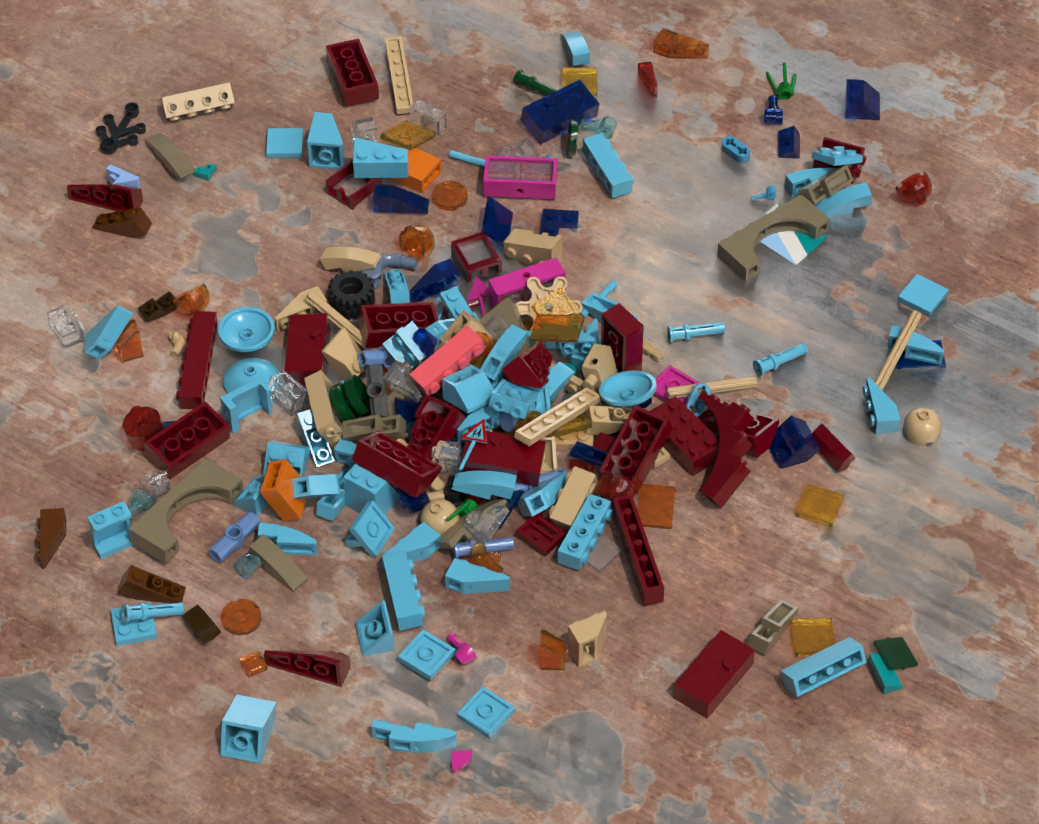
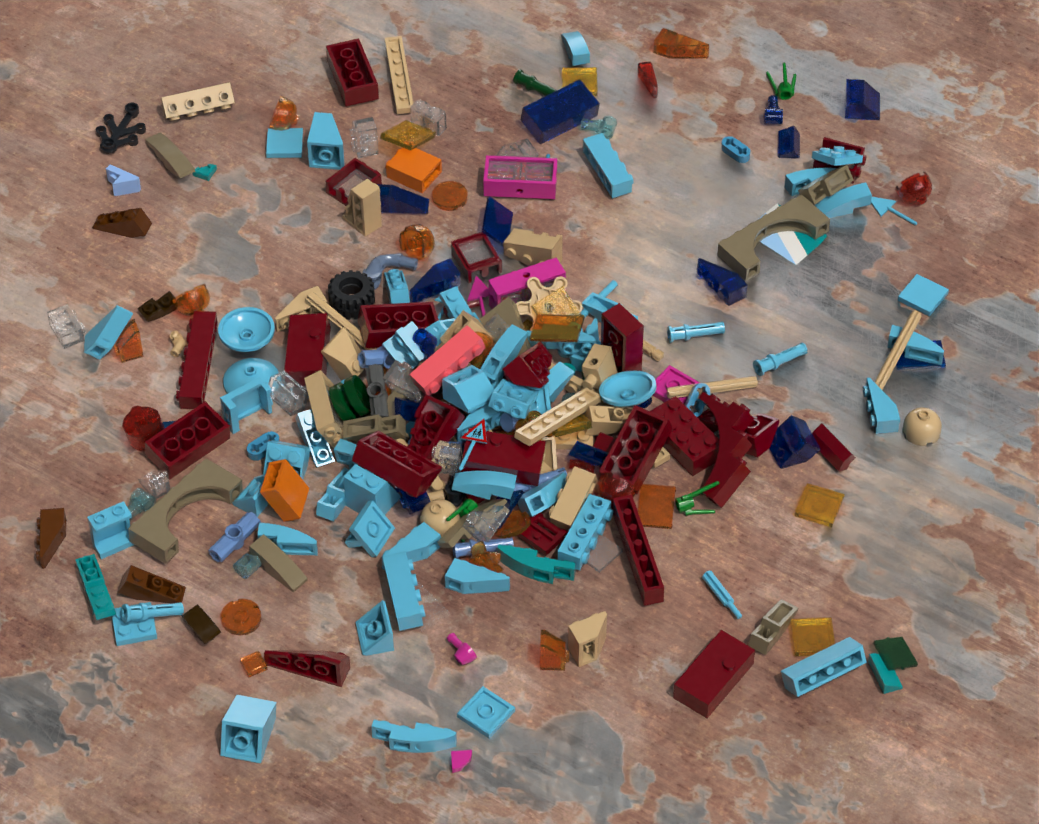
(95, 587): none -> teal slope
(107, 196): dark red wedge -> none
(260, 445): none -> dark azure beam
(284, 115): none -> clear orange cylinder
(315, 486): medium azure slope -> none
(349, 258): tan slope -> none
(364, 208): none -> tan wedge
(379, 160): medium azure wedge -> none
(426, 655): medium azure plate -> none
(466, 158): medium azure bar -> none
(514, 525): none -> clear orange tile
(527, 563): none -> teal slope
(554, 219): clear blue plate -> none
(572, 137): dark green tile -> none
(686, 502): none -> green plant
(721, 592): none -> medium azure axle
(724, 282): none -> clear blue slope
(770, 194): dark azure hand -> none
(883, 205): none -> medium azure piece

